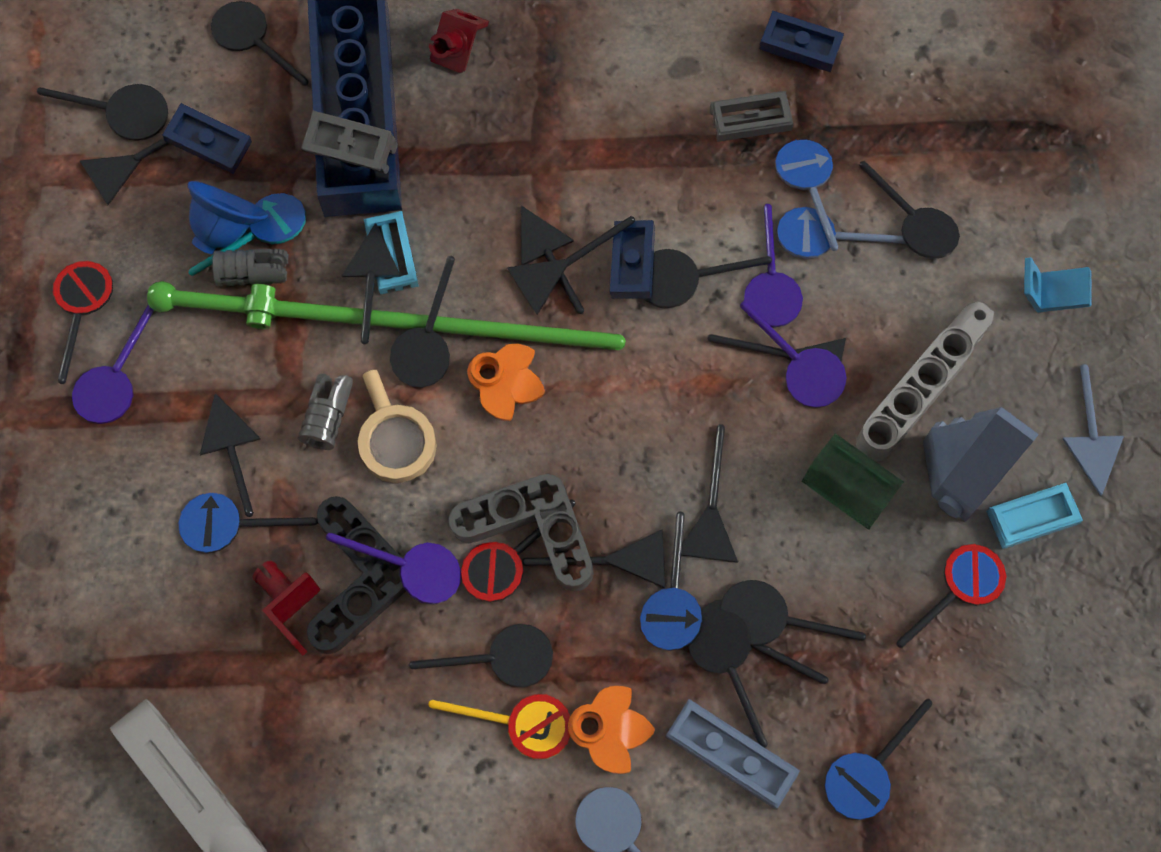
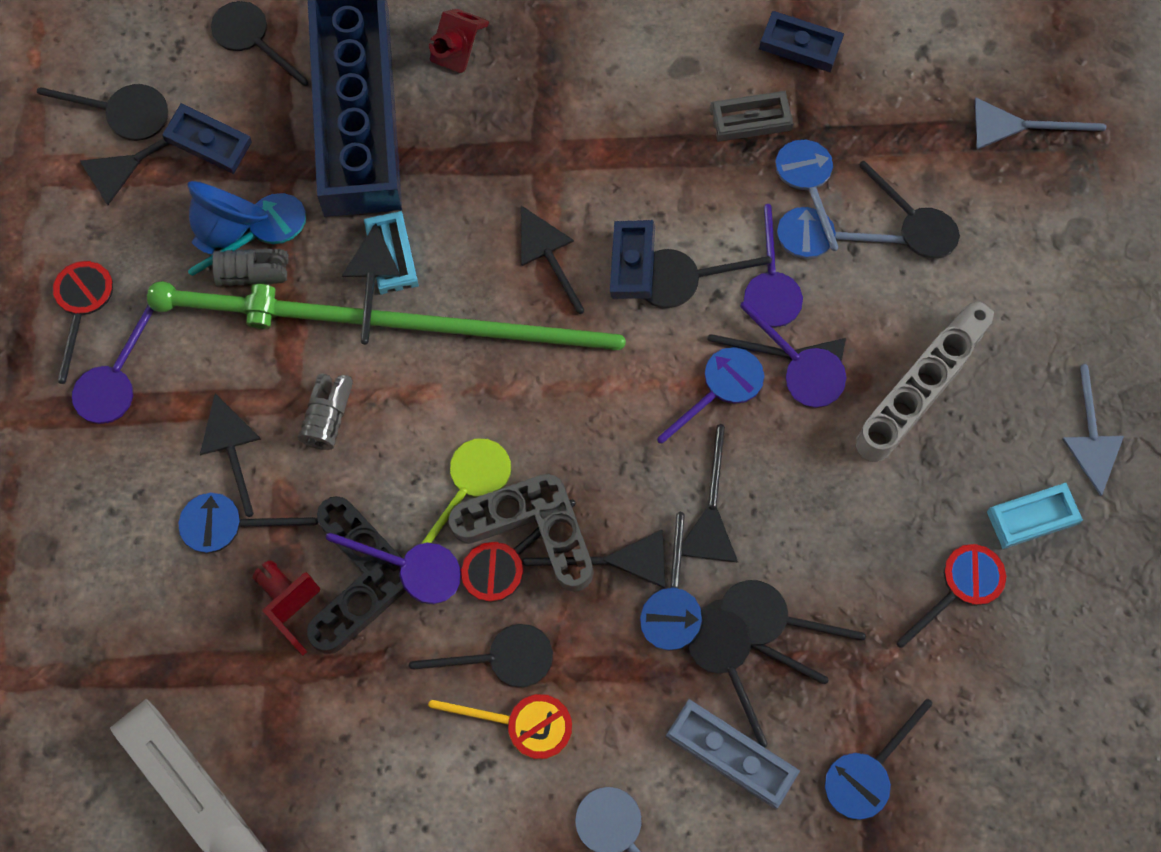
(349, 141): dark grey hinge -> none
(396, 439): piece -> none
(420, 354): black piece -> none
(476, 470): none -> lime piece
(511, 381): orange plate -> none
(539, 279): black piece -> none
(617, 729): orange plate -> none
(731, 376): none -> blue piece
(852, 481): clear green hinge -> none
(973, 457): sand blue wedge -> none
(996, 124): none -> sand blue piece
(1057, 288): dark azure bracket -> none

